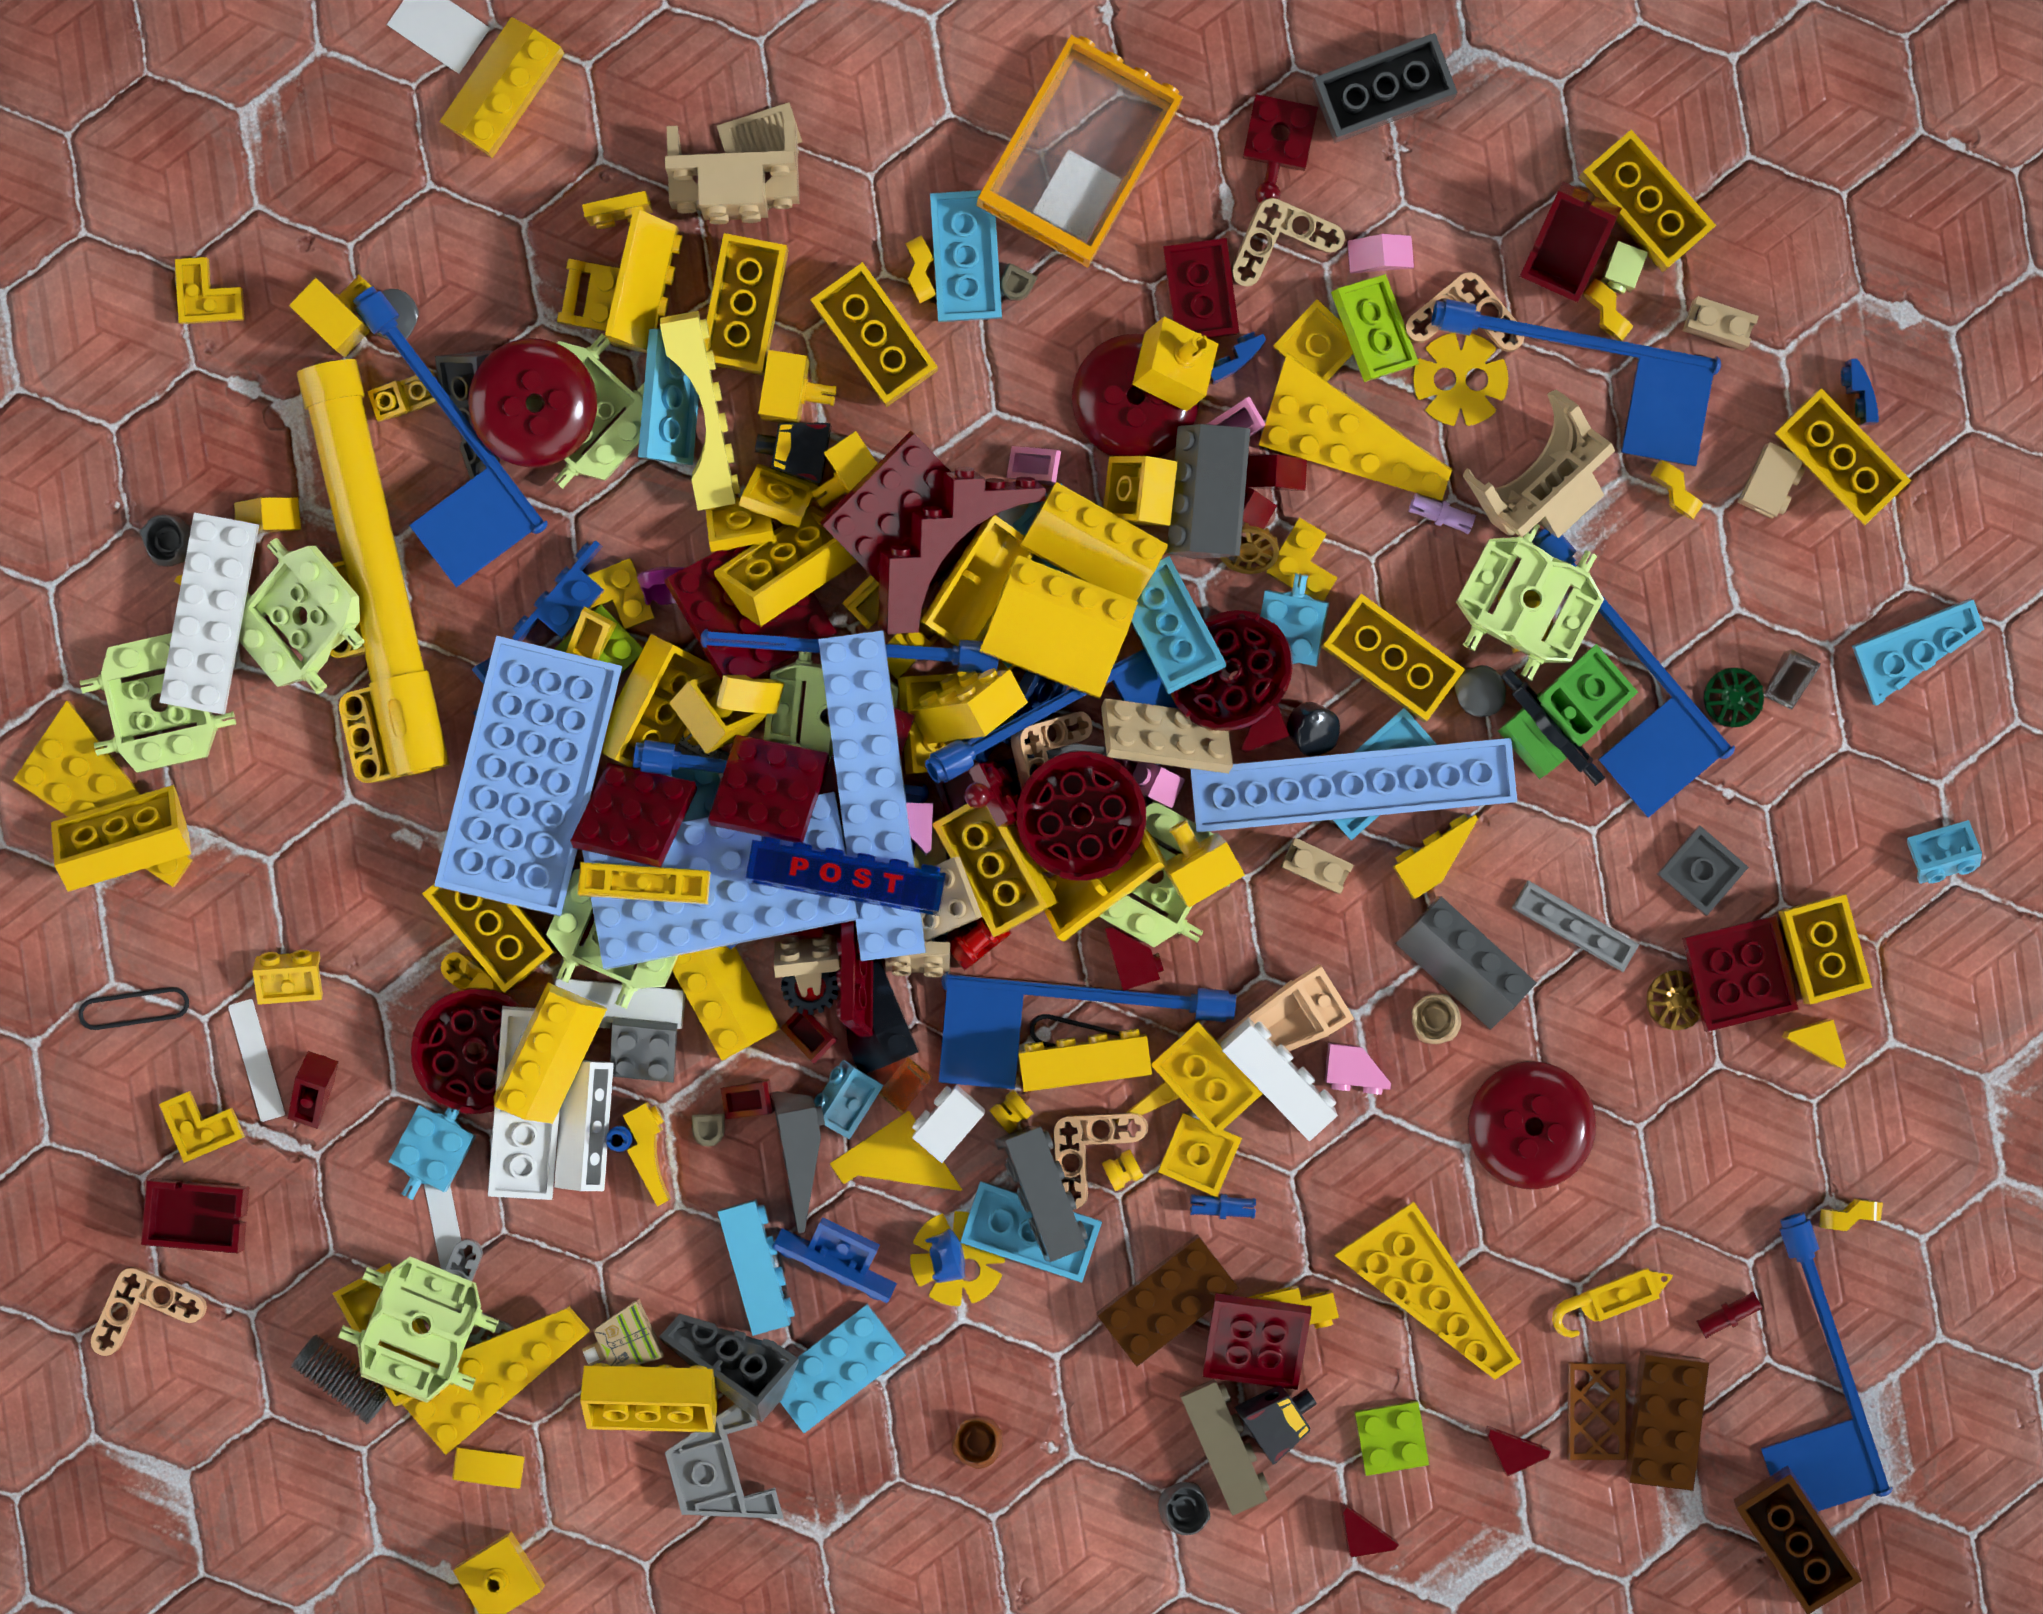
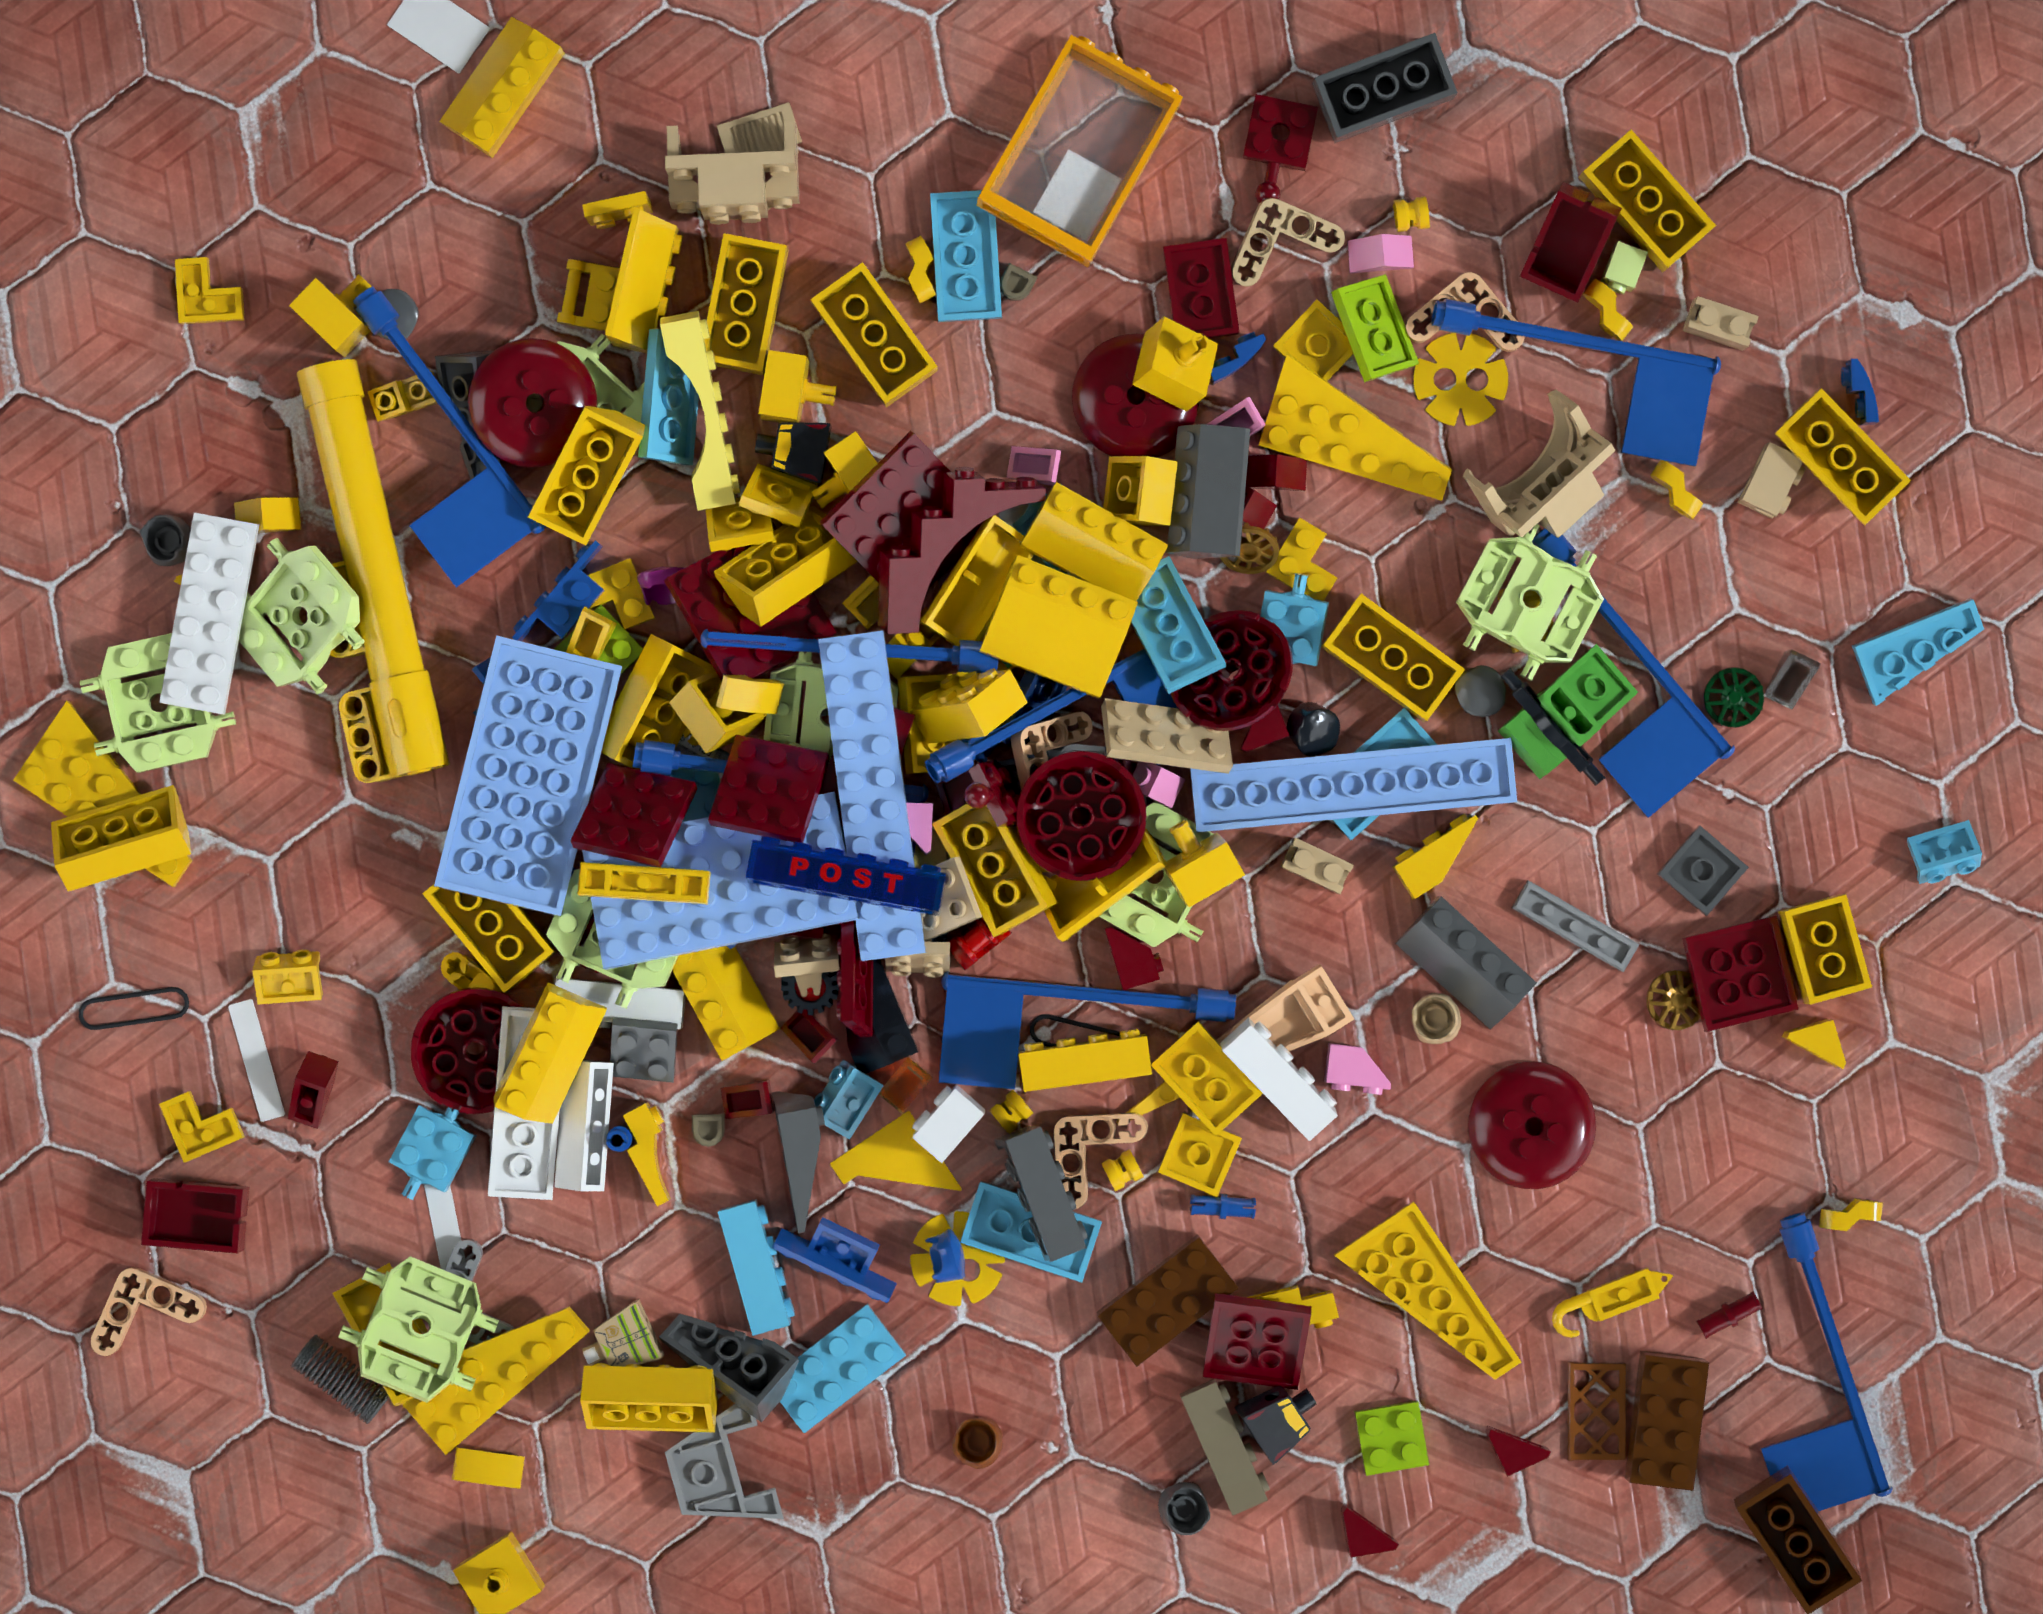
(587, 472): none -> yellow slope
(1411, 214): none -> yellow wheel
(1441, 513): lavender pin -> none

